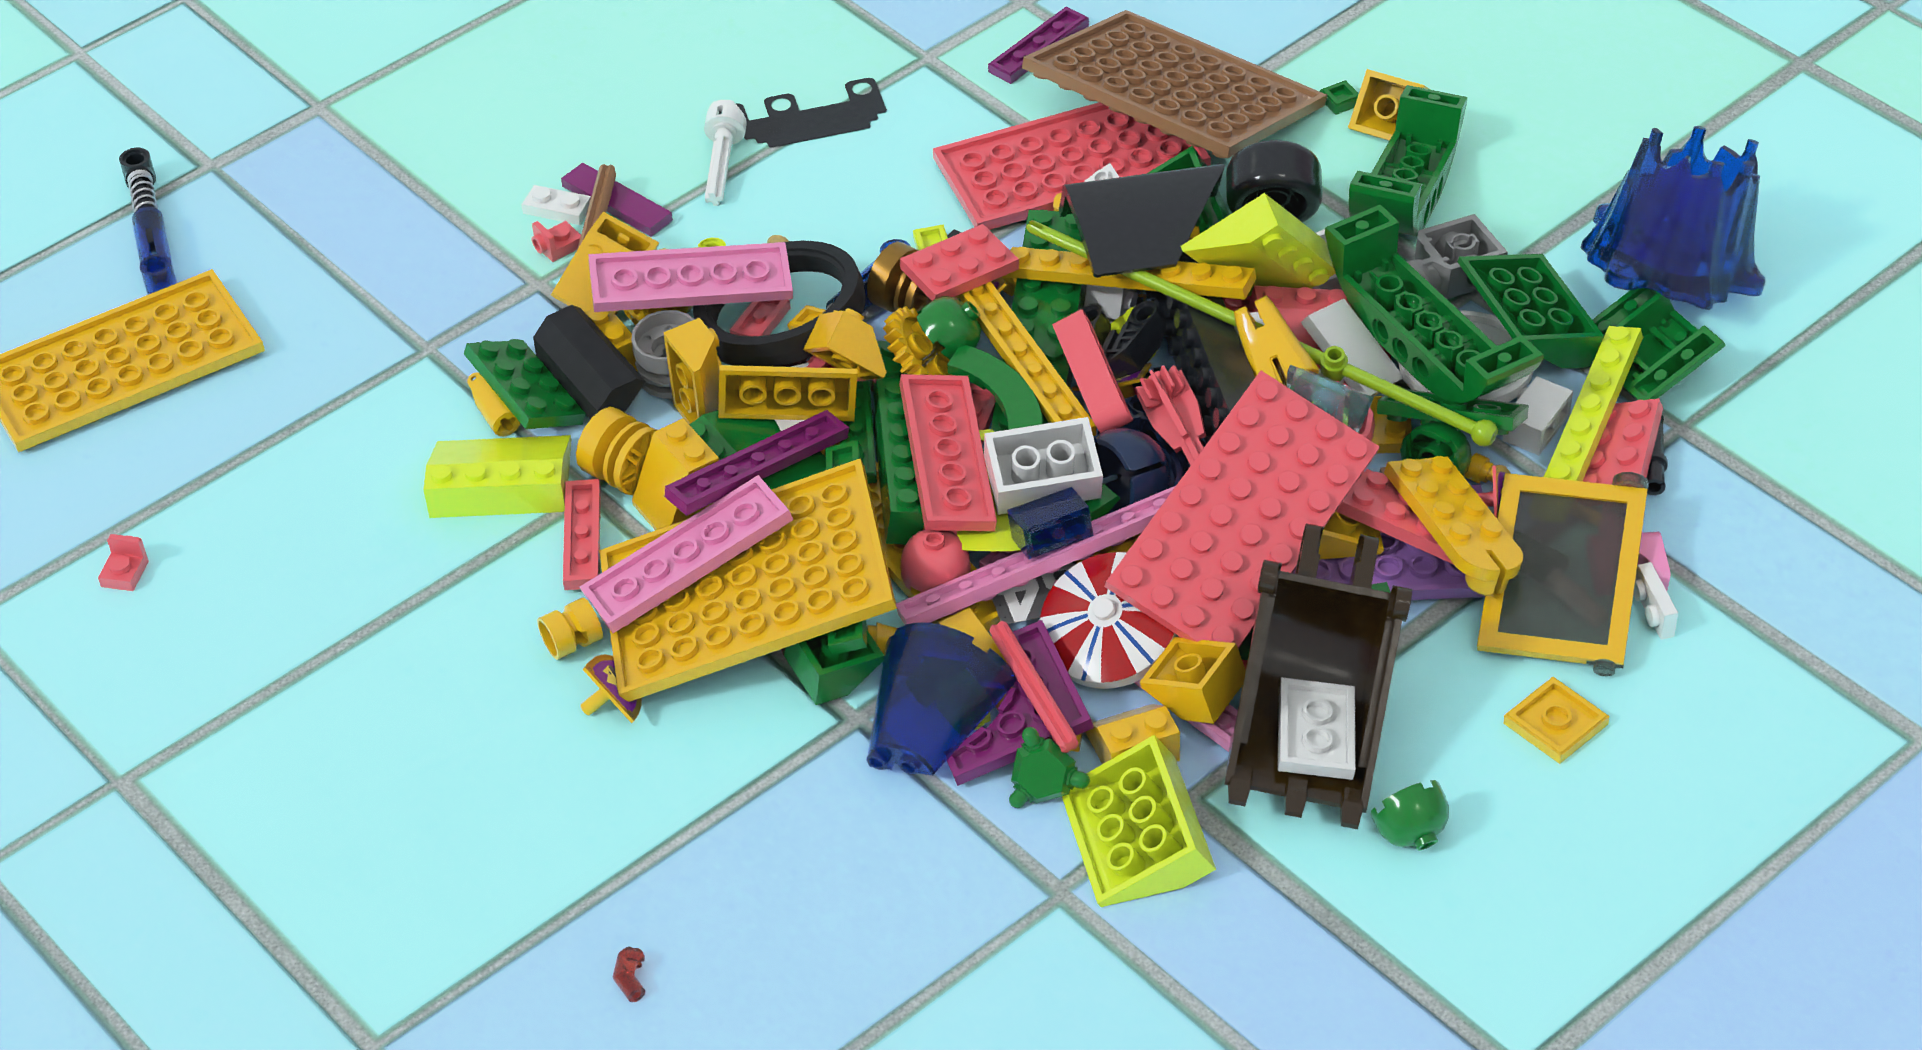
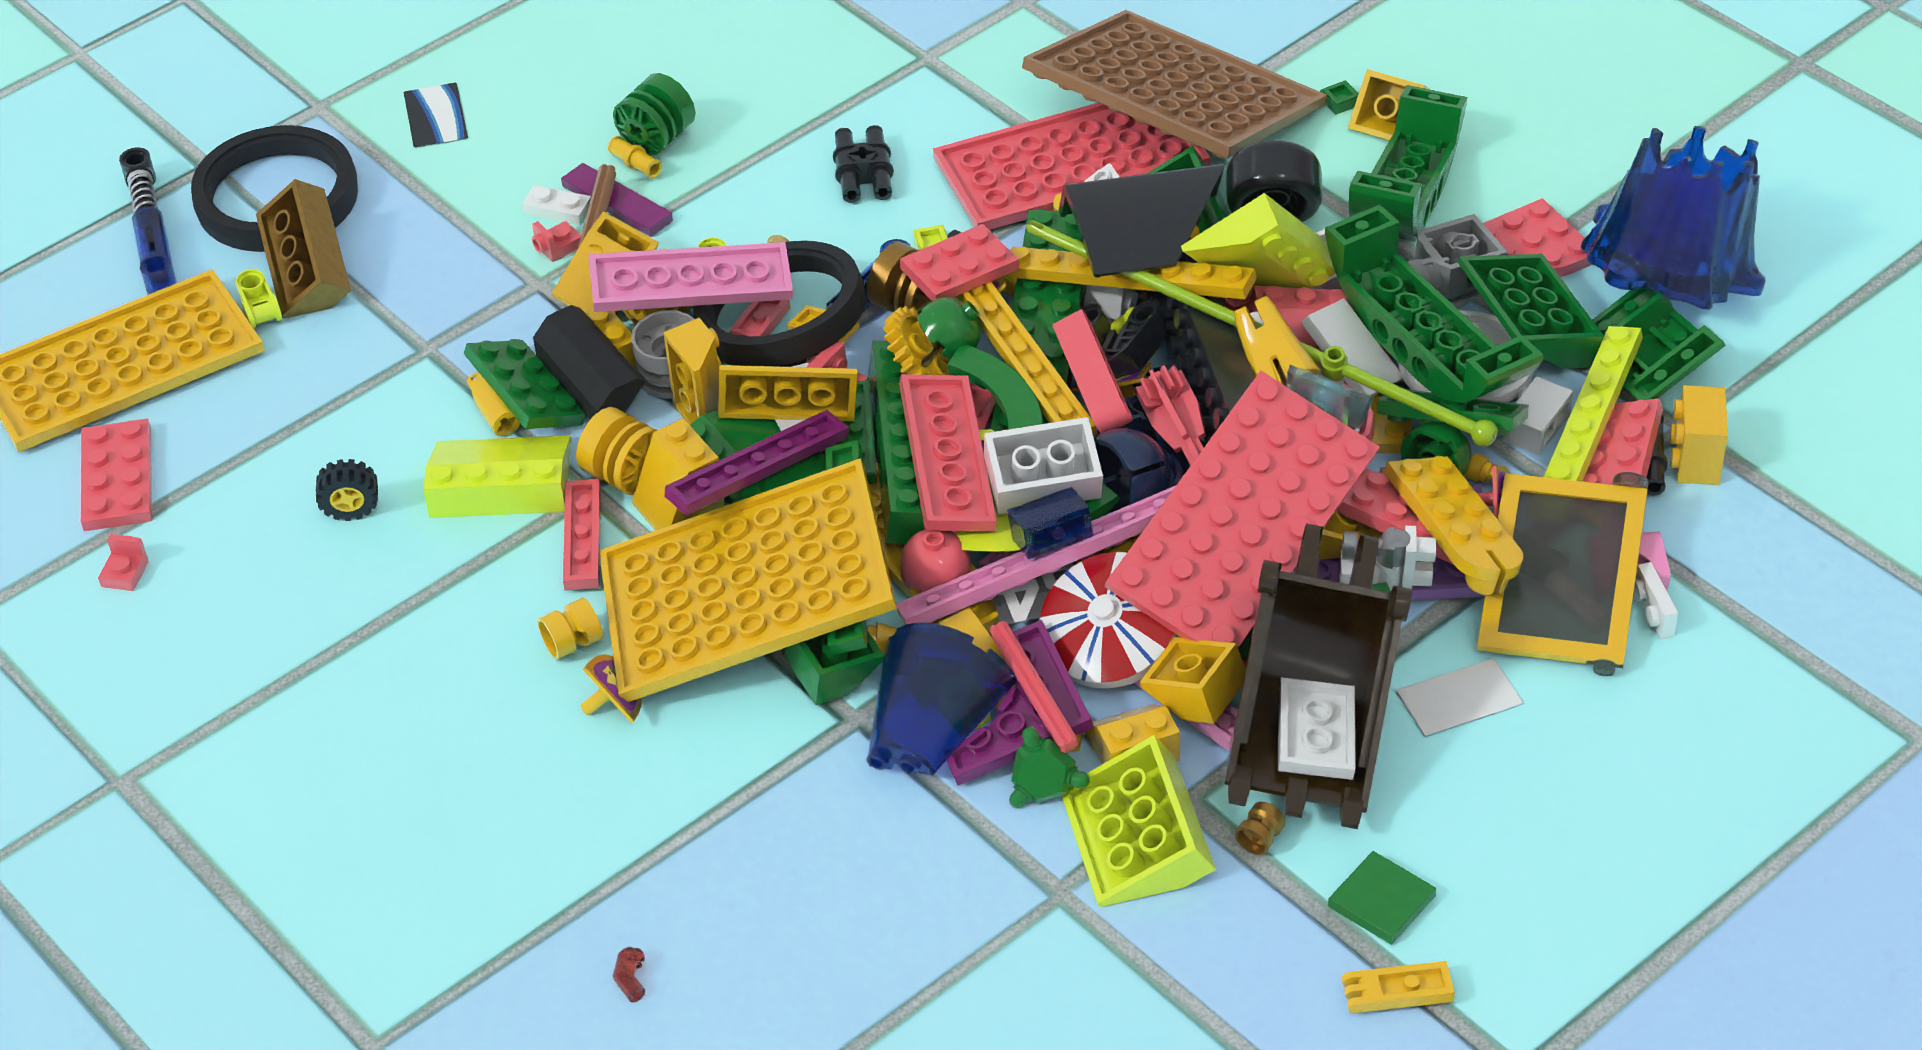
(116, 475): none -> coral plate
(256, 298): none -> neon yellow piece
(261, 144): none -> black tyre
(302, 250): none -> pearl gold slope
(346, 489): none -> black wheel
(435, 115): none -> sticker
(635, 157): none -> yellow pin
(654, 113): none -> green wheel
(686, 553): bright pink plate -> none
(724, 131): white piece -> none
(802, 125): black piece -> none
(847, 342): yellow slope -> none
(863, 163): none -> black pin
(1061, 25): magenta tile -> none
(1259, 829): none -> pearl gold wheel
(1382, 897): none -> green tile
(1395, 558): none -> white hips
(1398, 987): none -> yellow hinge
(1413, 816): green cylinder -> none
(1459, 697): none -> white sticker
(1541, 230): none -> coral plate
(1556, 719): yellow tile -> none
(1699, 434): none -> yellow brick

